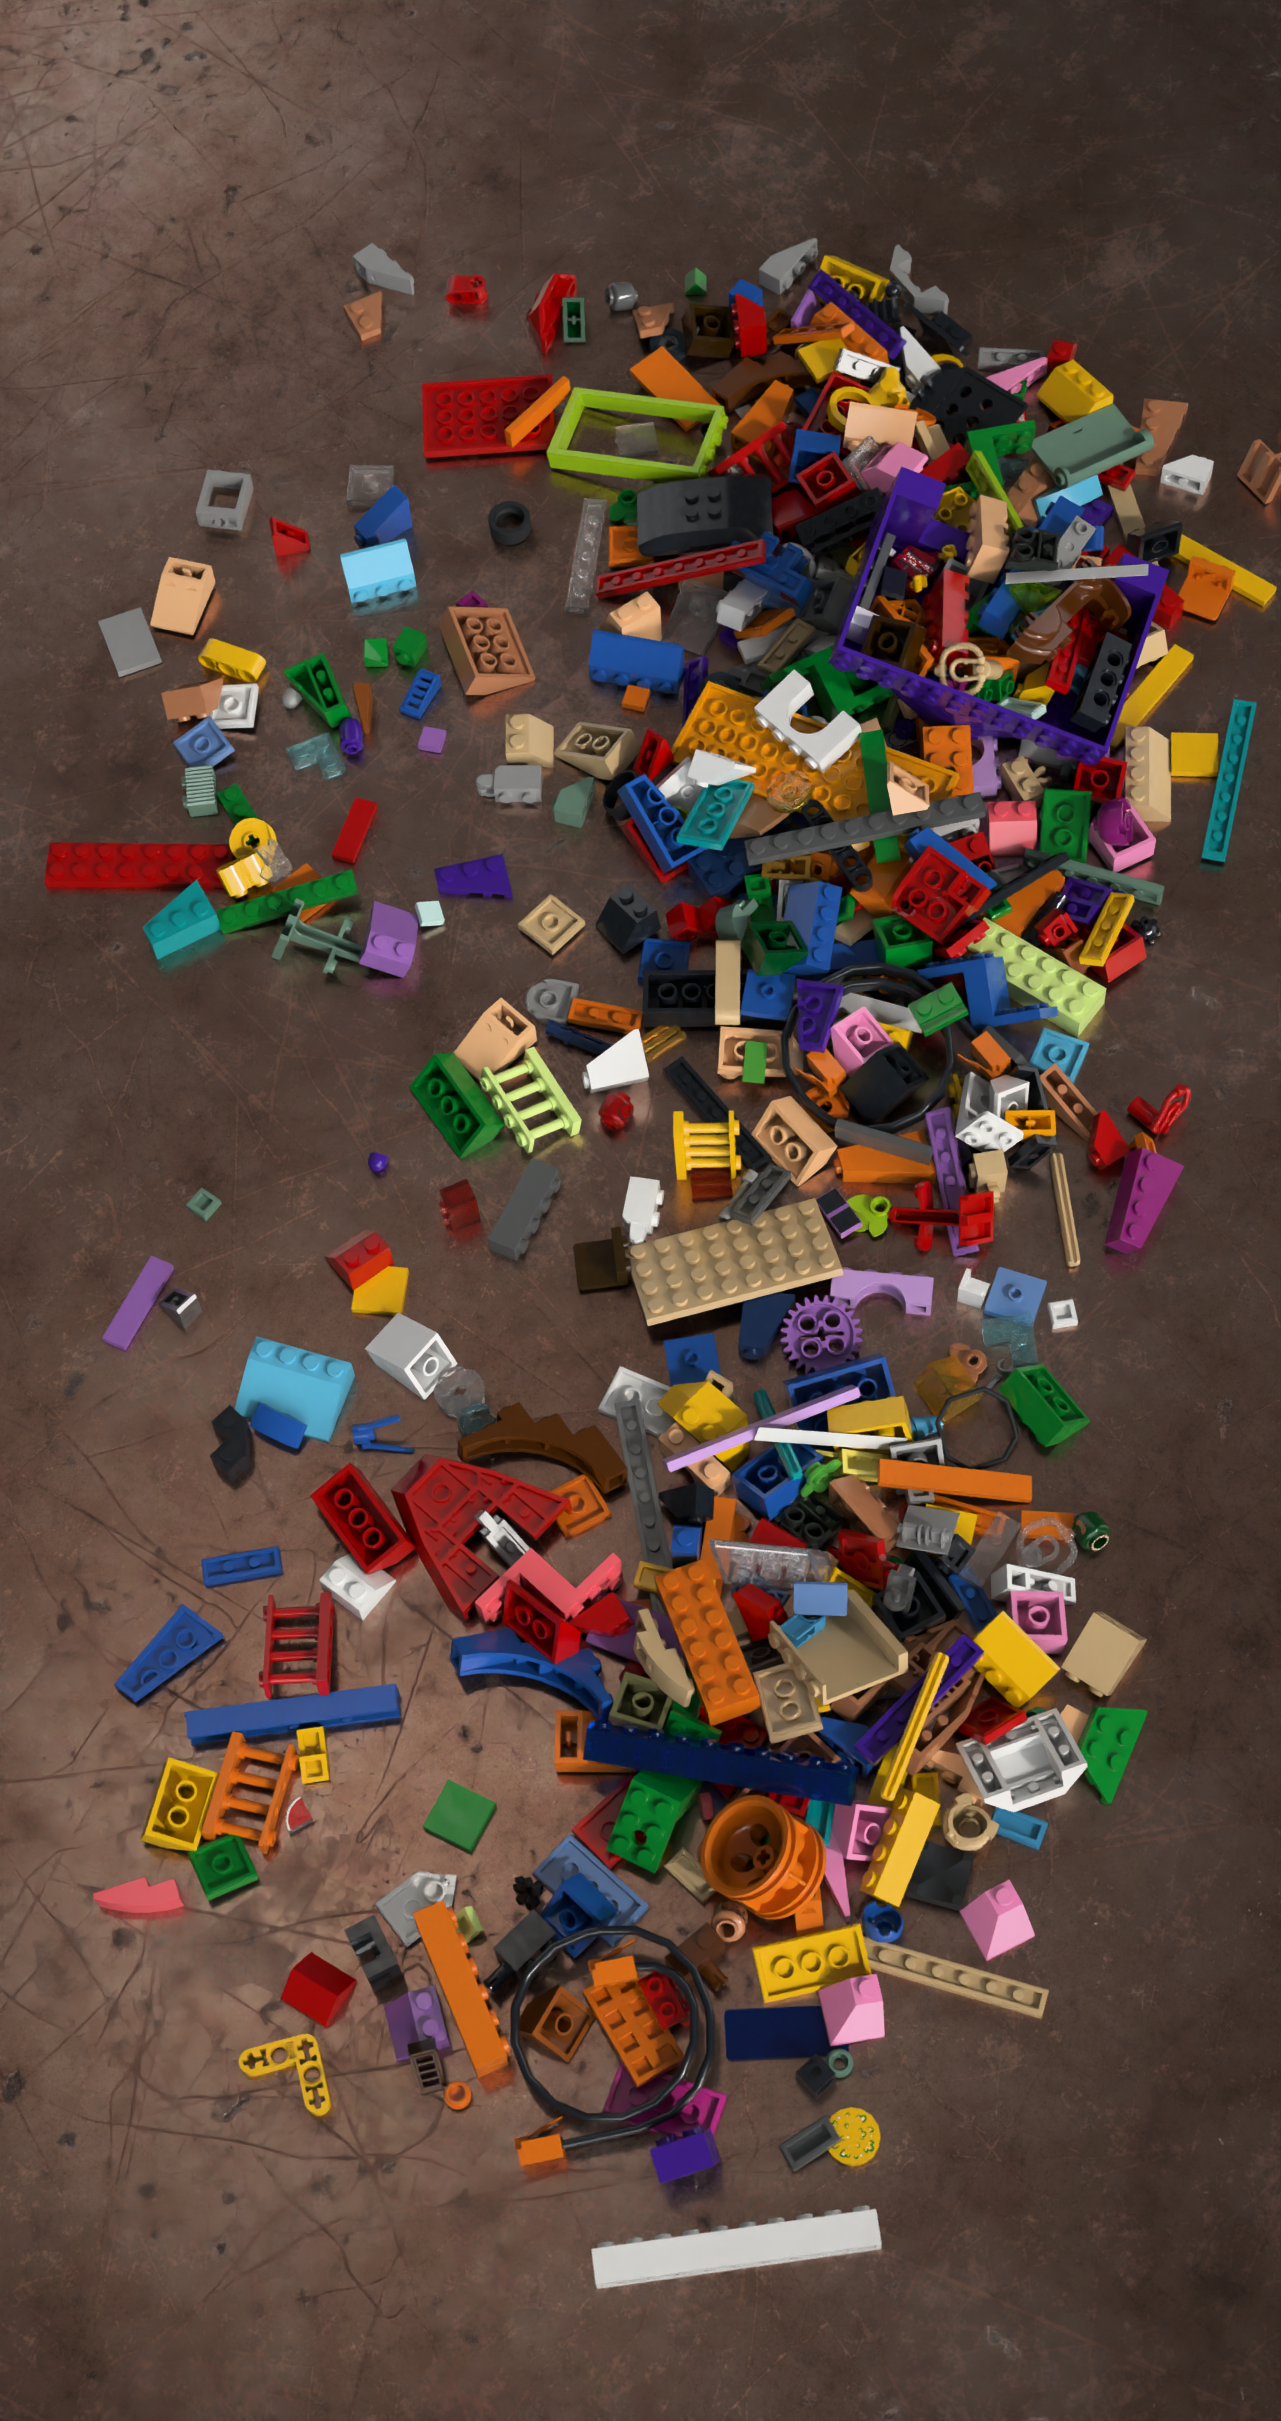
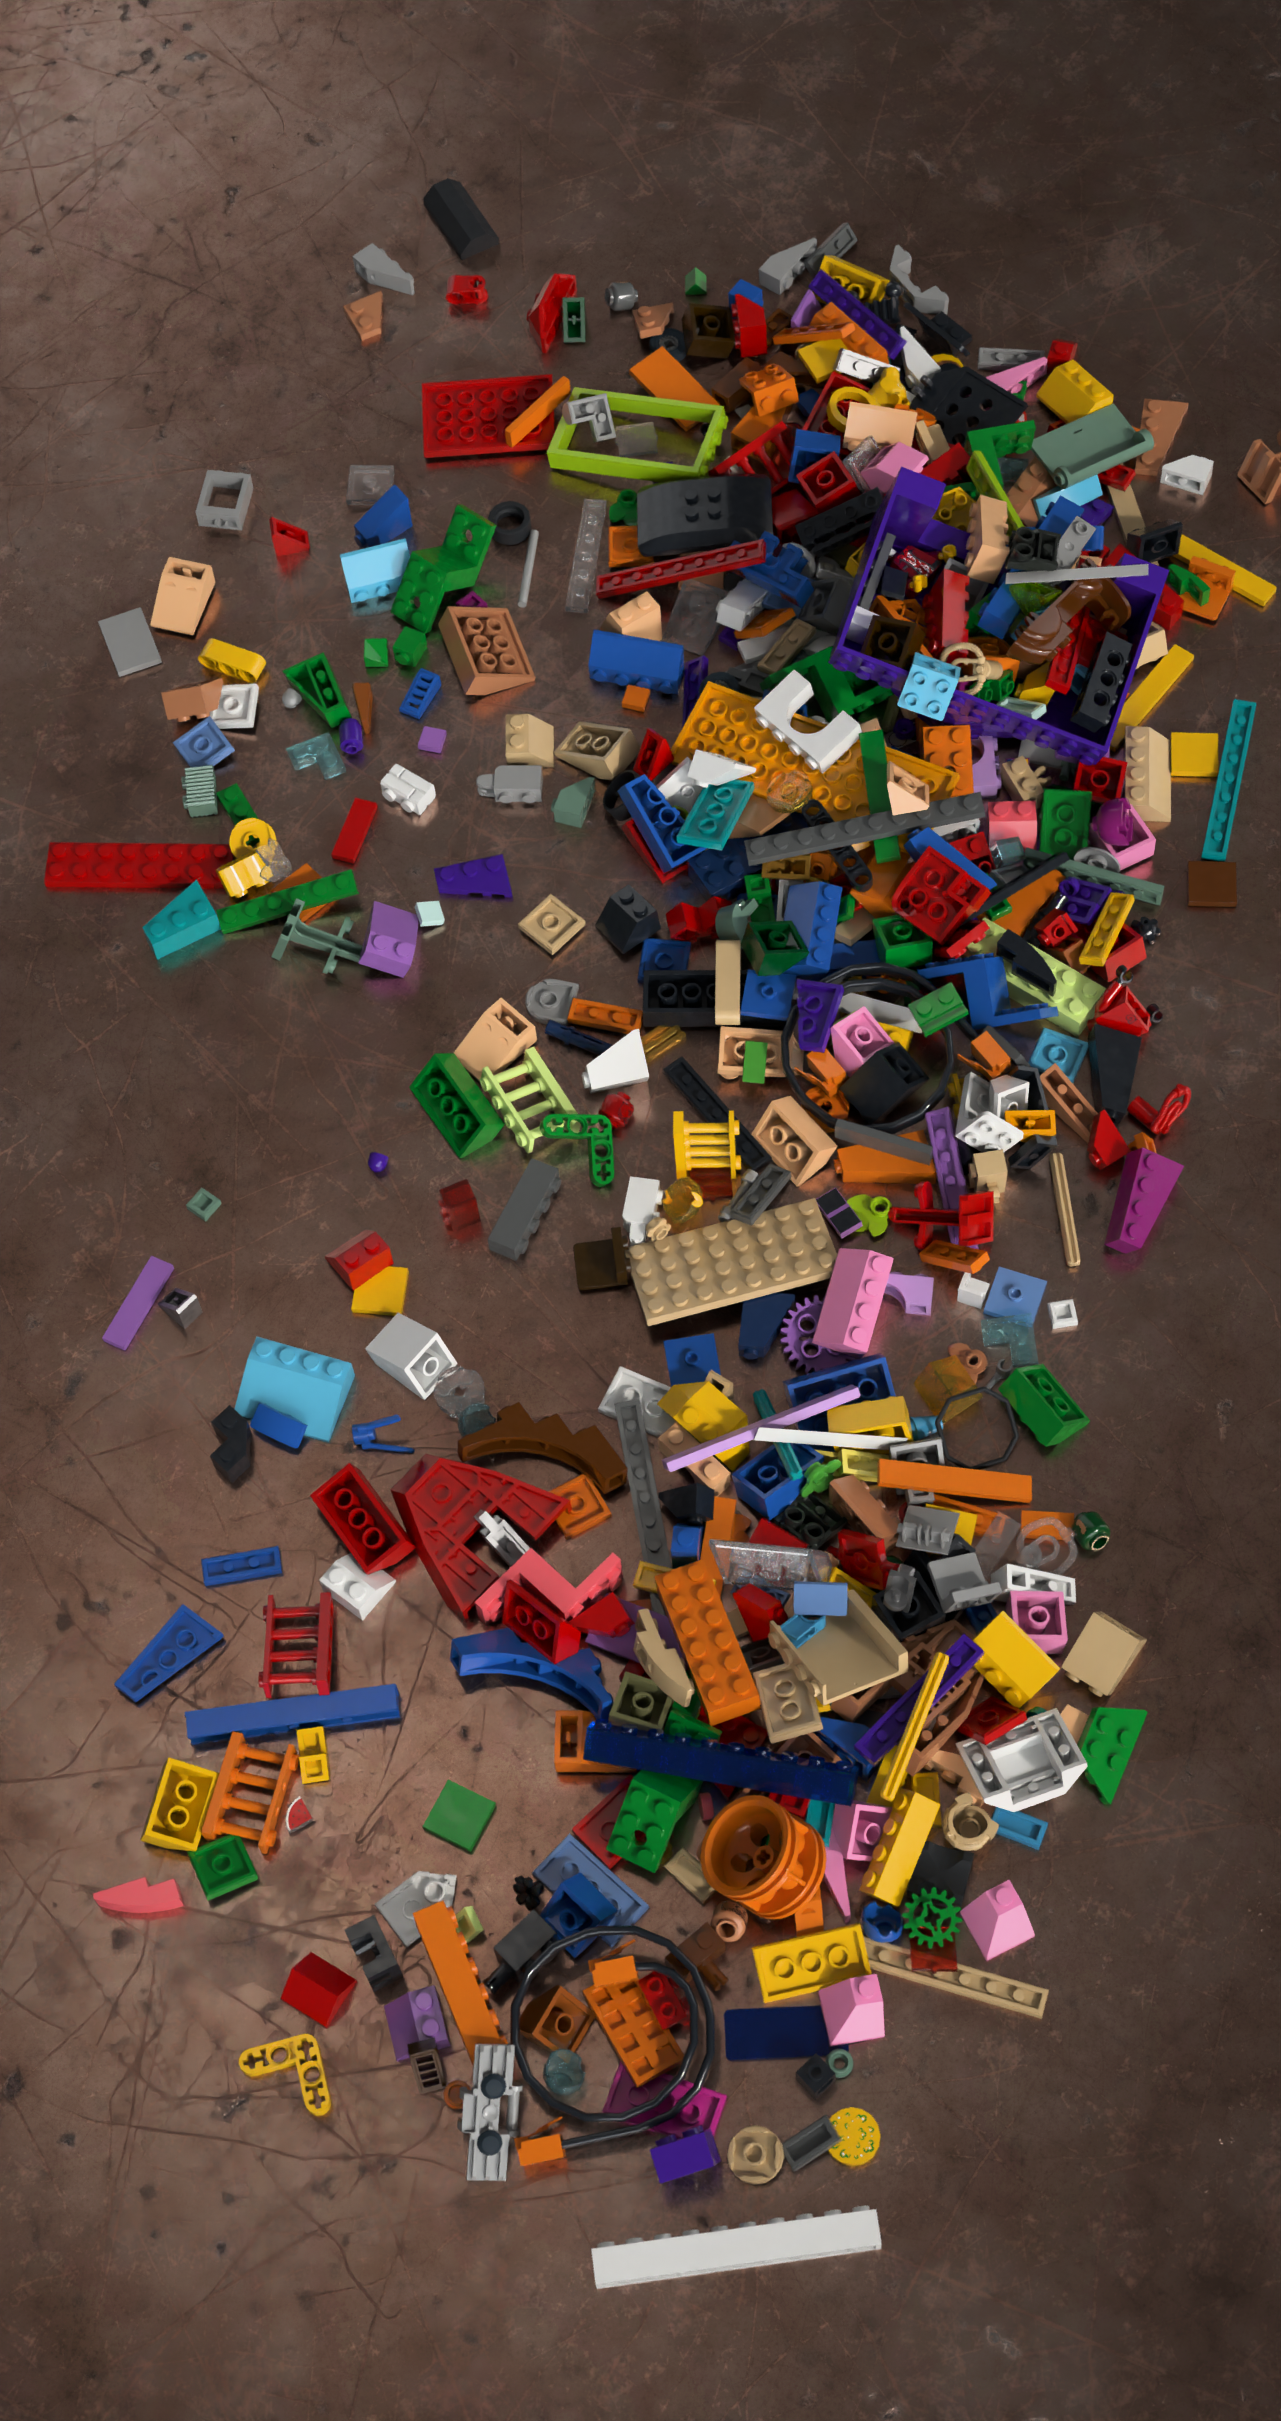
(407, 789): none -> white brick
(443, 568): none -> green bracket
(459, 218): none -> black piece
(481, 2111): none -> light grey piece
(528, 567): none -> light grey bar
(563, 2072): none -> clear light blue hair
(591, 409): none -> light grey brick
(593, 1137): none -> green beam
(657, 1228): none -> tan plate
(682, 1200): none -> clear yellow hair
(755, 2154): none -> tan tile
(770, 389): none -> orange bracket
(835, 245): none -> dark grey tile
(852, 1301): none -> bright pink slope
(920, 1921): none -> green gear
(929, 686): none -> medium azure bracket
(935, 1958): none -> clear red piece
(954, 1256): none -> orange plate
(961, 1583): none -> light grey bracket
(1007, 852): none -> clear light blue slope
(1026, 962): none -> black slope
(1066, 886): none -> dark purple hinge
(1098, 858): none -> light grey dish
(1113, 1068): none -> black slope
(1122, 1010): none -> red torso
(1184, 581): none -> green slope
(1212, 883): none -> reddish brown tile

